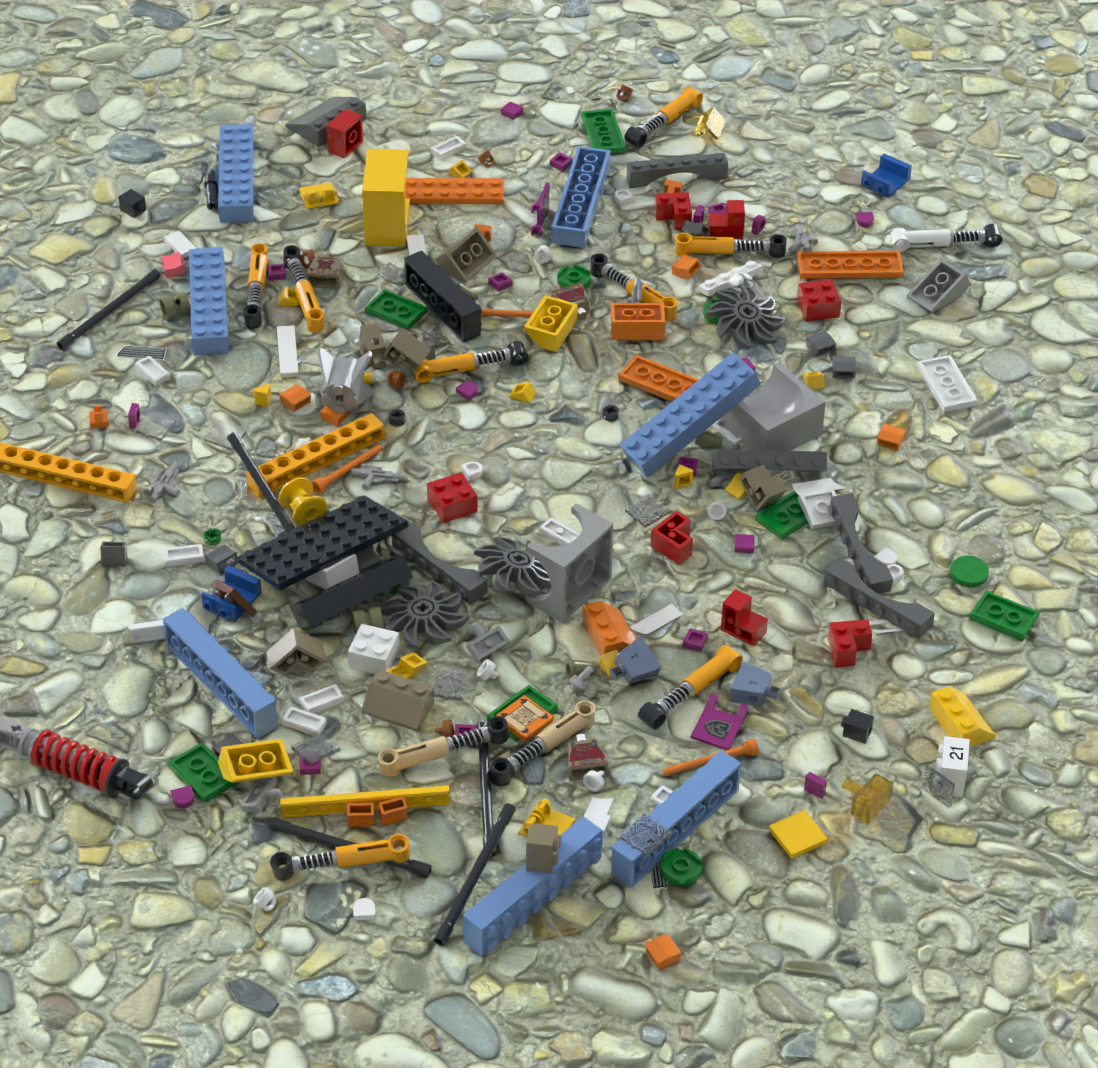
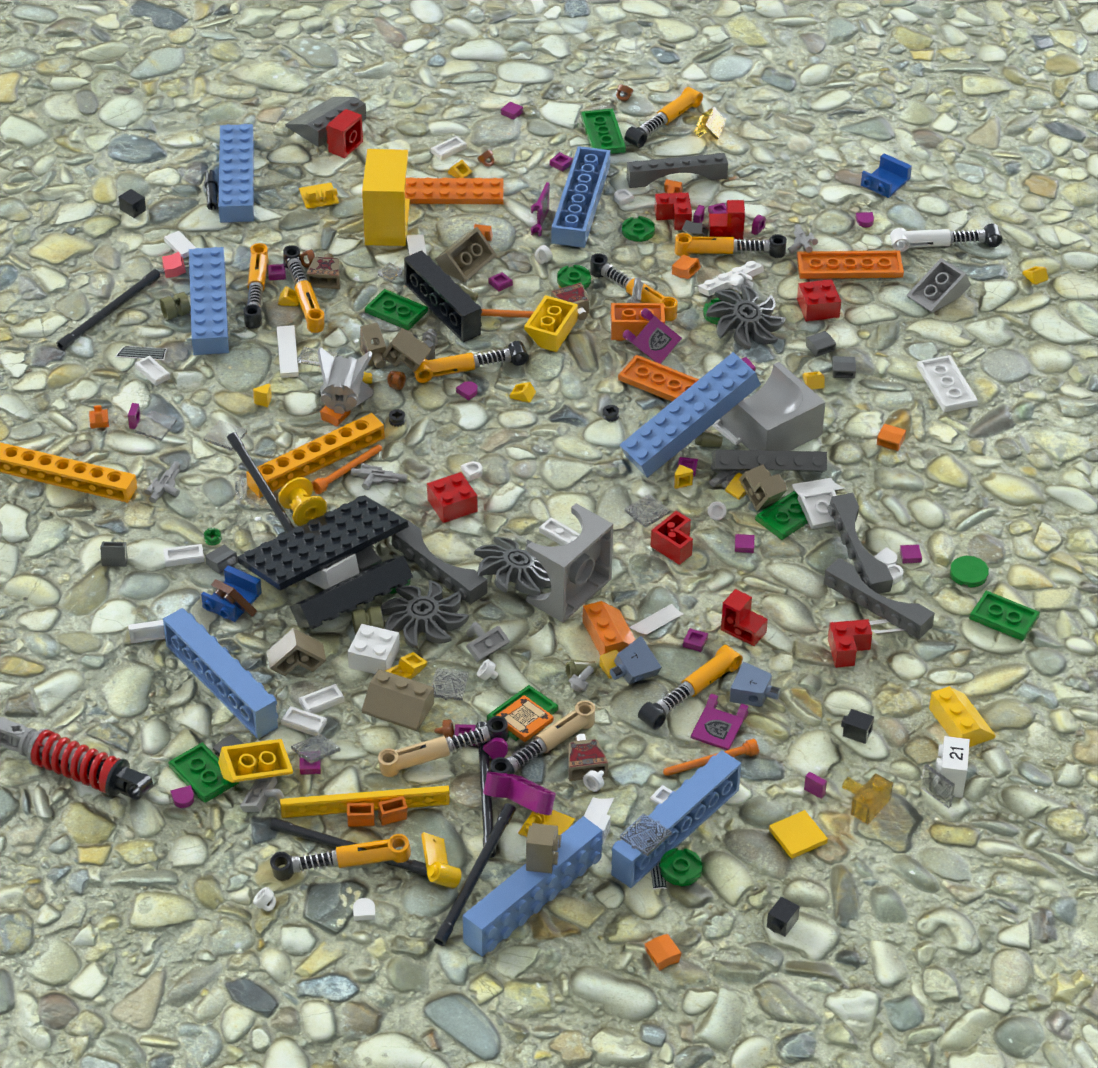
(295, 397): orange piece -> none
(437, 863): none -> yellow door
(496, 748): none -> magenta tile
(520, 791): none -> magenta beam
(638, 229): none -> green tile
(655, 339): none -> magenta flag
(783, 916): none -> black brick
(910, 553): none -> magenta tile
(1036, 274): none -> yellow slope

